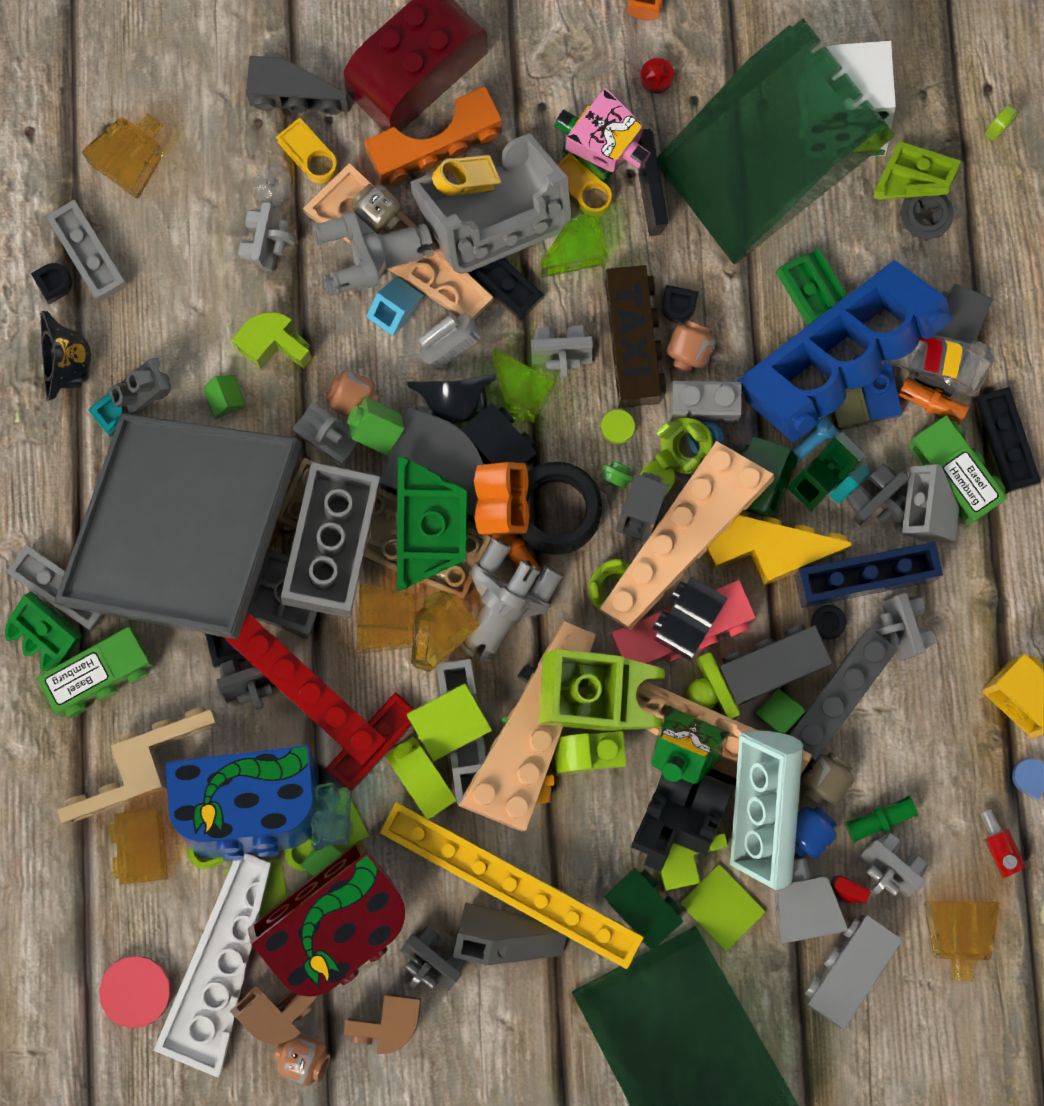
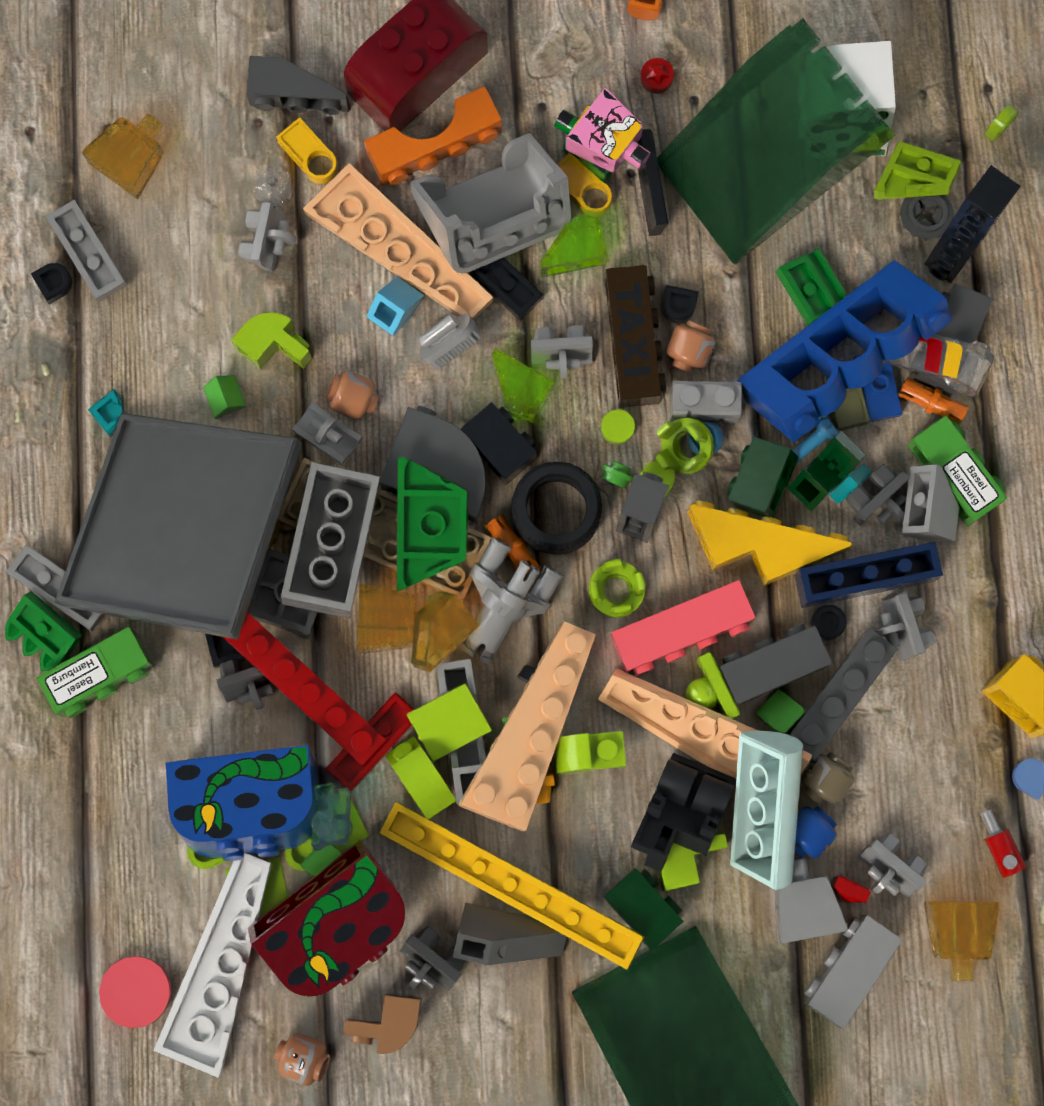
(64, 356): black hat -> none
(138, 765): tan bracket -> none
(139, 847): clear yellow brick -> none
(141, 387): dark grey hips -> none
(269, 1021): medium nougat brick -> none
(370, 252): light grey wheel -> none
(375, 425): bright green brick -> none
(377, 208): dark tan head -> none
(454, 399): black hat -> none
(473, 174): yellow piece -> none
(501, 498): orange brick -> none
(608, 688): lime brick -> none
(687, 747): green torso -> none
(690, 617): black brick -> none
(702, 511): light nougat wing -> none
(722, 907): lime window -> none
(881, 819): green pin -> none
(971, 224): none -> black brick
(1007, 440): black tile -> none

